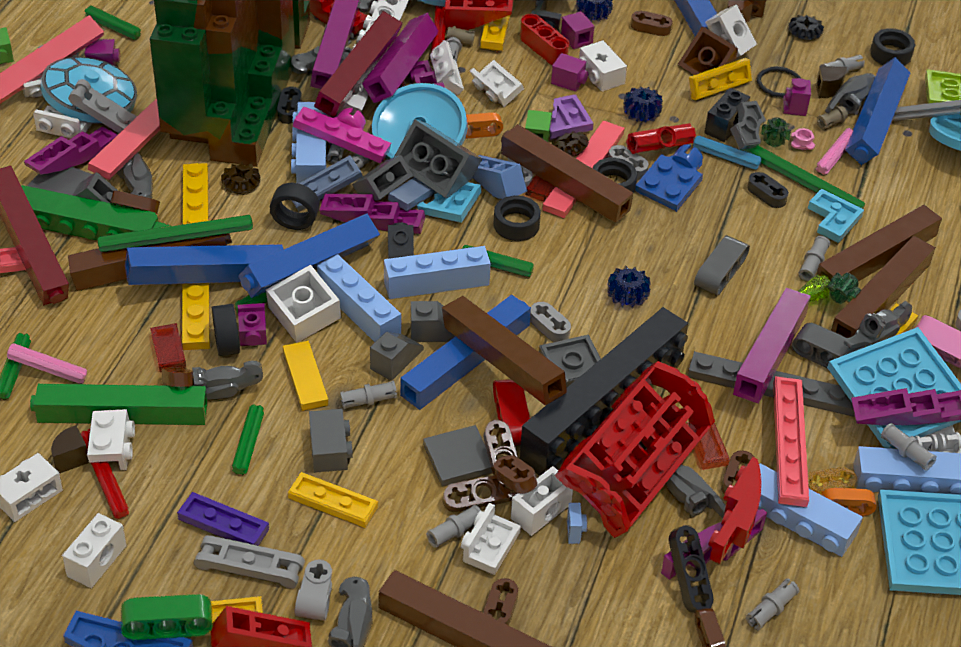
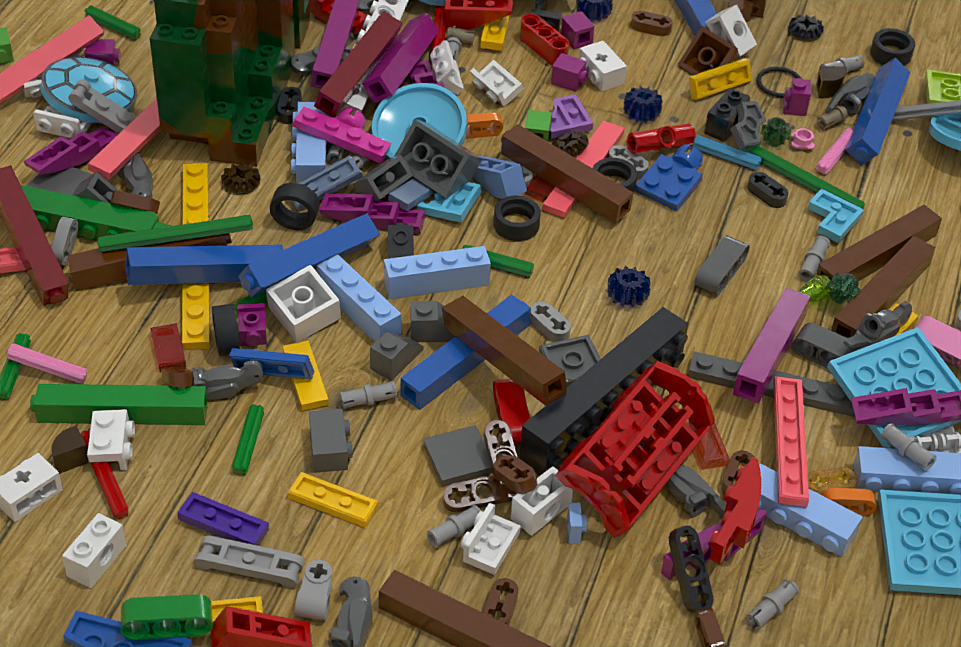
(65, 239): none -> light grey beam
(275, 362): none -> blue tile

